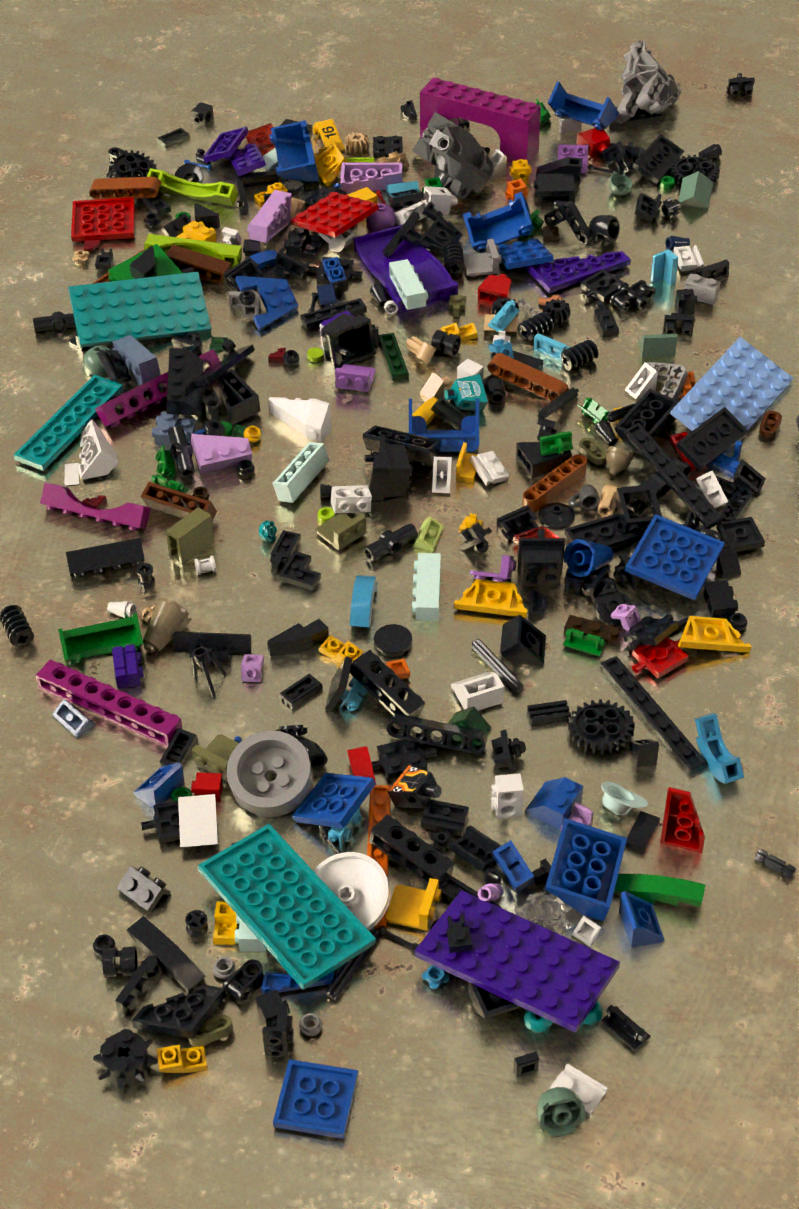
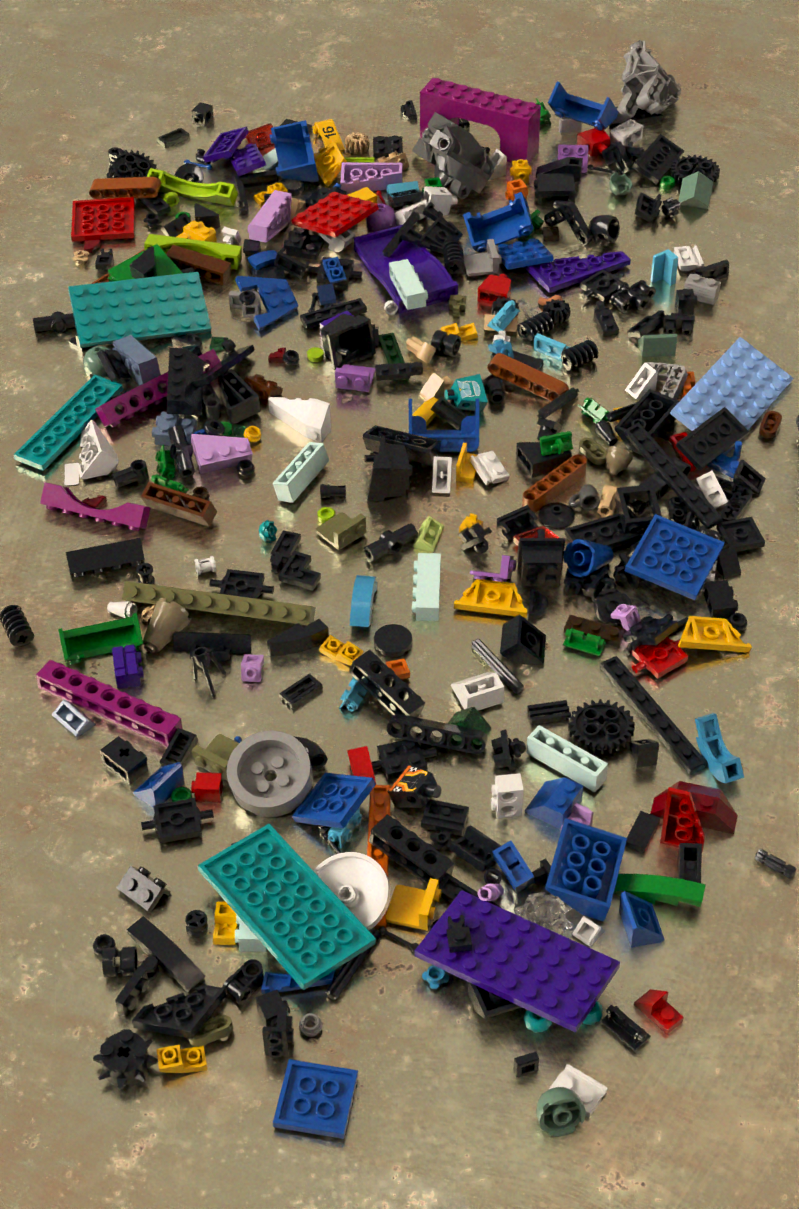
(124, 759): none -> black brick
(135, 473): none -> black piece
(171, 199): none -> lime tile
(190, 536): olive brick -> none
(197, 820): white sticker -> none
(220, 603): none -> olive brick
(223, 962): light grey plate -> none
(242, 584): none -> black plate
(245, 268): black hinge -> none
(262, 387): none -> reddish brown bracket
(293, 730): black gear -> none
(338, 683): black tile -> none
(351, 499): white brick -> none
(378, 292): black cone -> none
(398, 371): none -> black hinge
(469, 368): white panel -> none
(567, 758): none -> light aqua brick
(620, 800): light aqua piece -> none
(627, 132): none -> white brick
(646, 325): none -> black hinge
(658, 1010): none -> red slope
(674, 241): dark blue cone -> none
(677, 510): none -> black plate
(690, 861): none -> black slope
(710, 803): none -> dark red wedge
(711, 152): black cone -> none
(739, 84): black hips -> none

